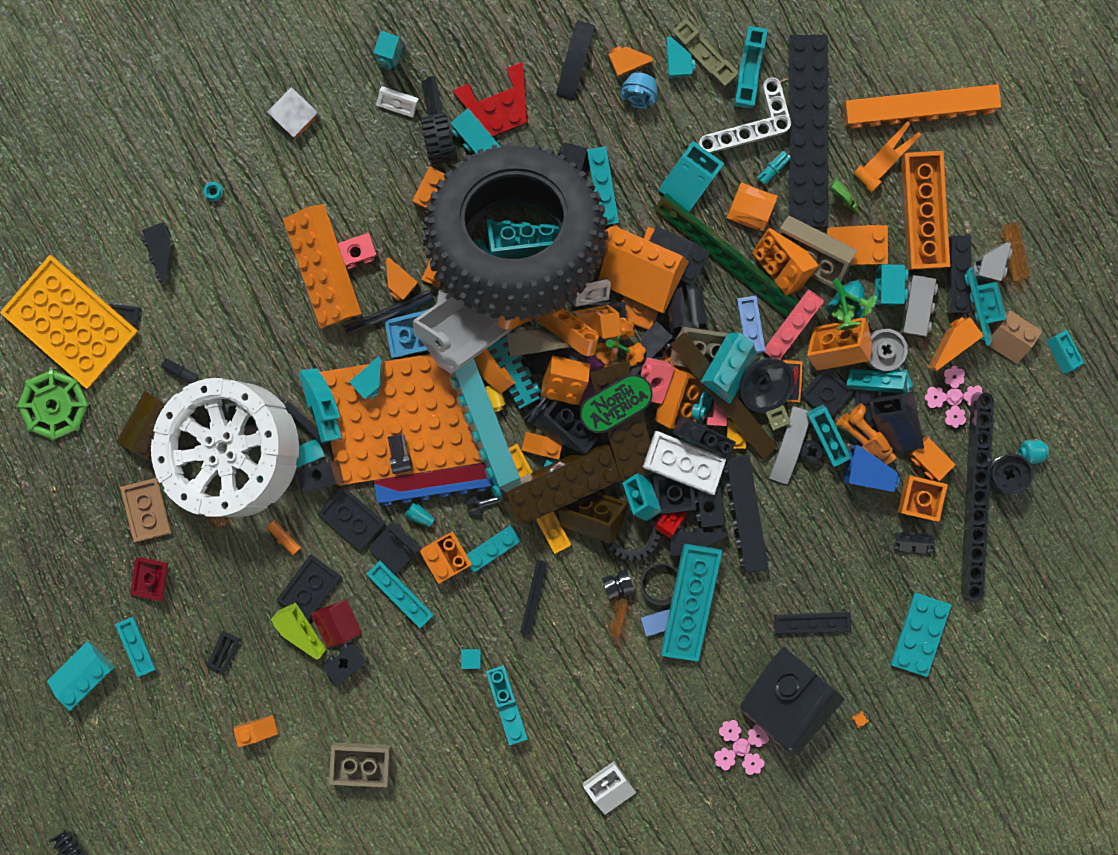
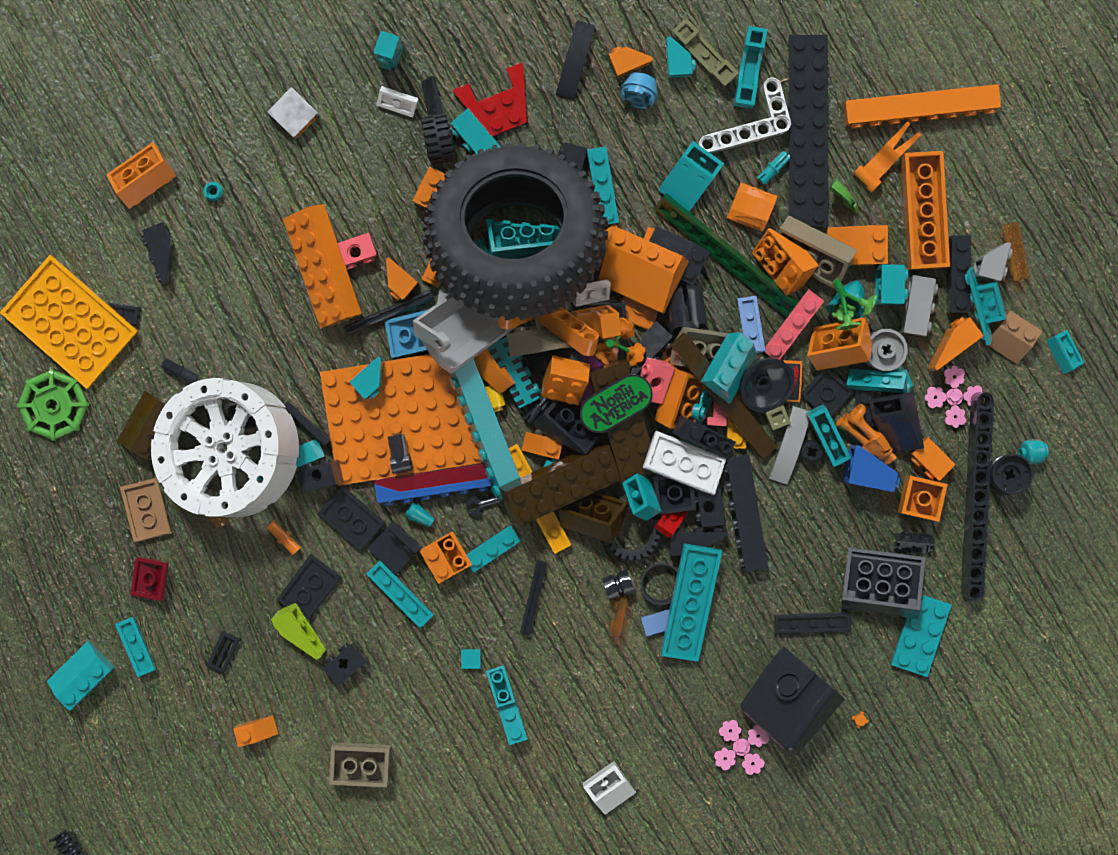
(141, 175): none -> orange slope
(323, 404): teal slope -> none
(336, 623): dark red slope -> none
(883, 583): none -> black slope

